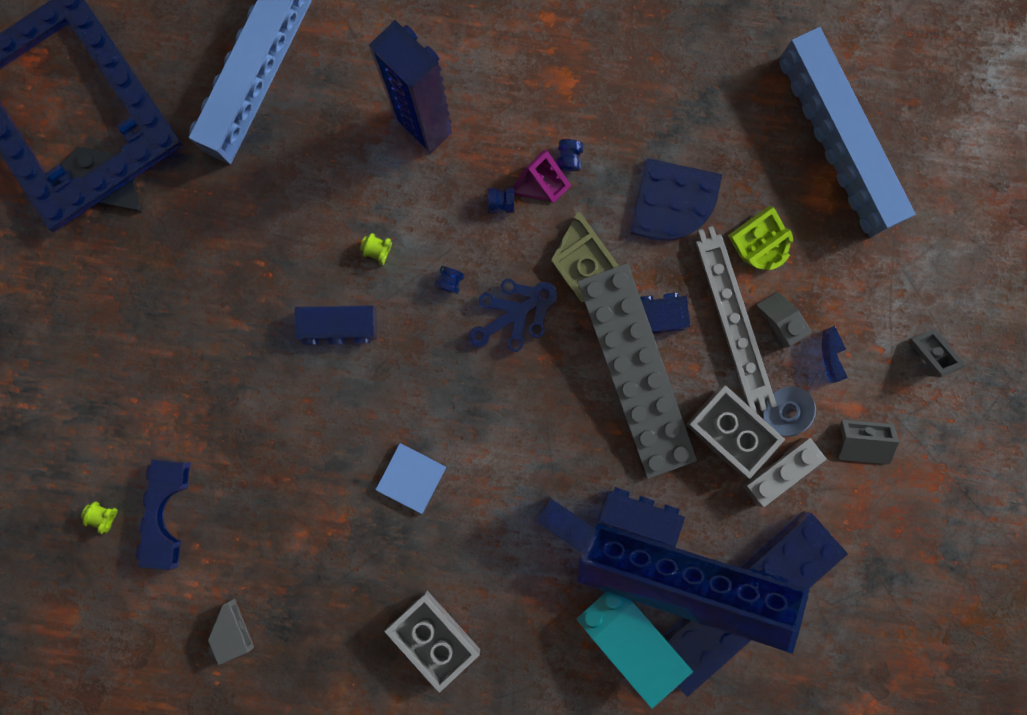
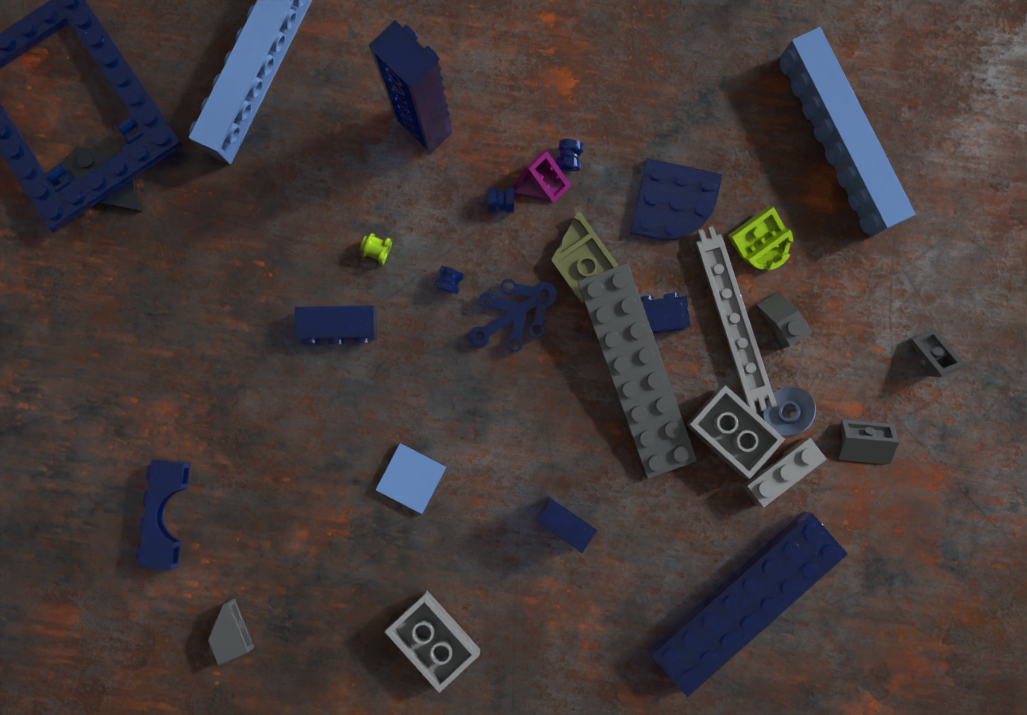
(98, 517): lime brick -> none
(635, 647): teal slope -> none
(641, 517): clear blue brick -> none
(694, 587): clear blue brick -> none
(831, 346): clear blue slope -> none

